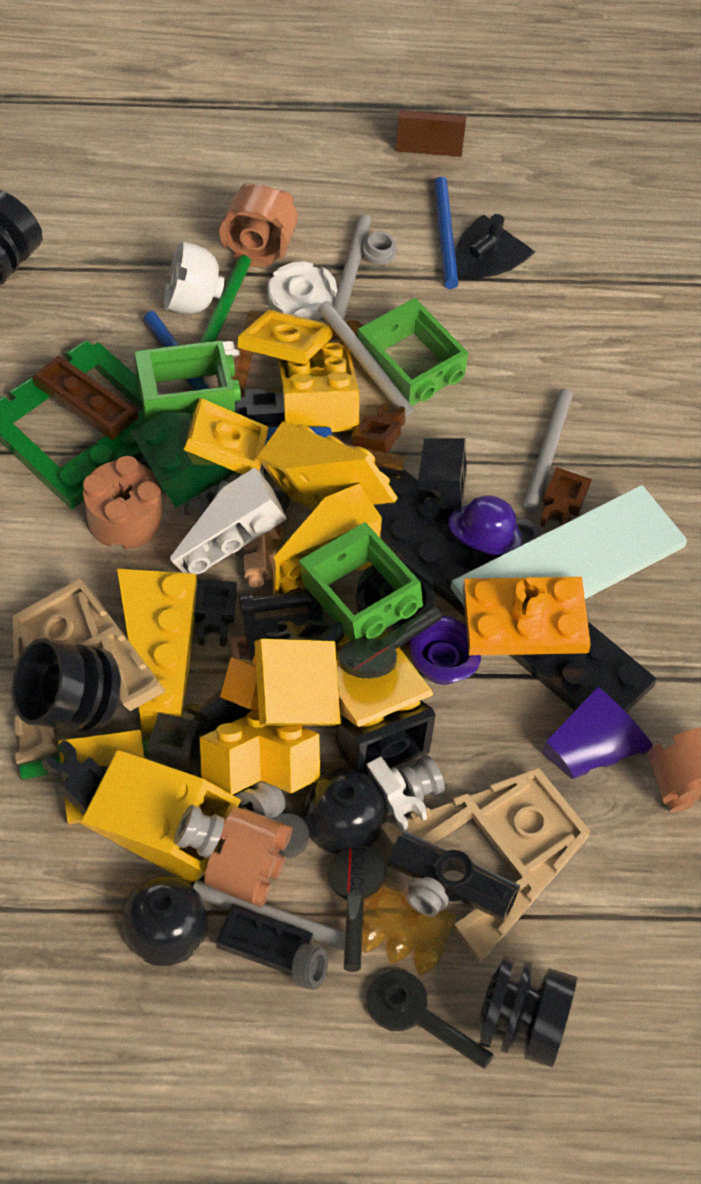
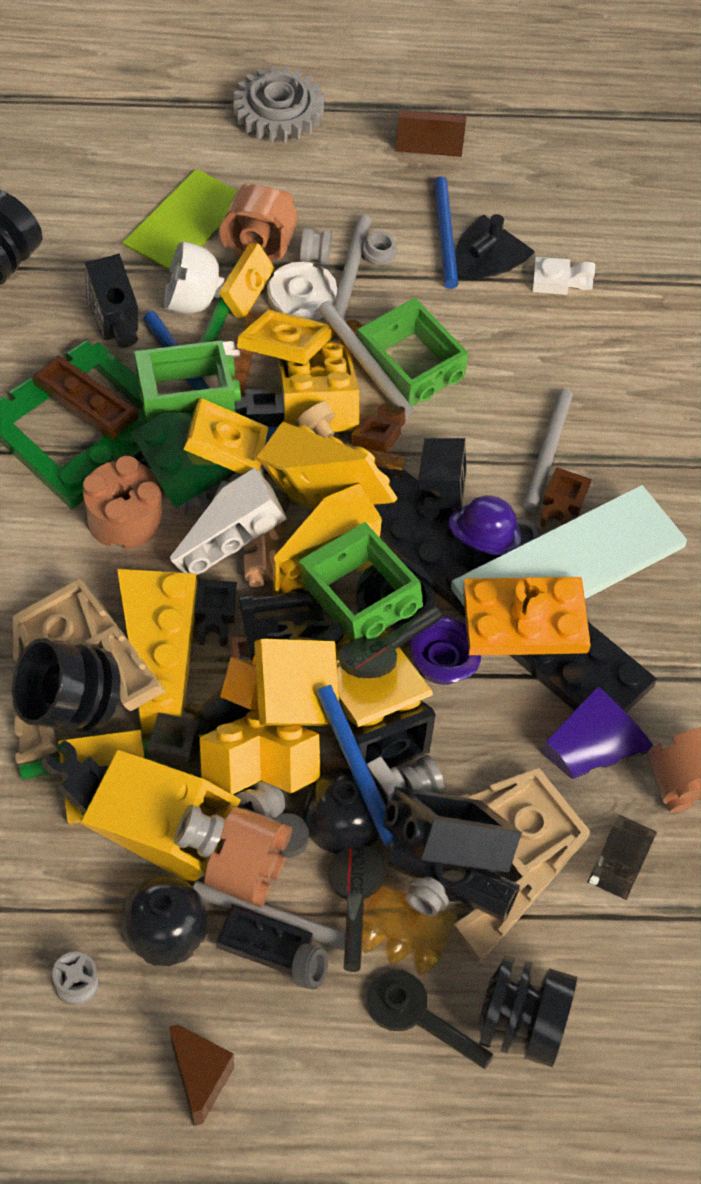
(72, 969): none -> light grey wheel
(112, 300): none -> black torso
(186, 215): none -> lime window
(202, 1069): none -> reddish brown slope
(246, 280): none -> yellow plate
(278, 104): none -> light grey gear
(316, 246): none -> light grey wheel
(318, 419): none -> tan tile
(355, 761): none -> blue bar
(451, 829): none -> black window
(556, 275): none -> white plate
(622, 857): none -> clear smoke slope

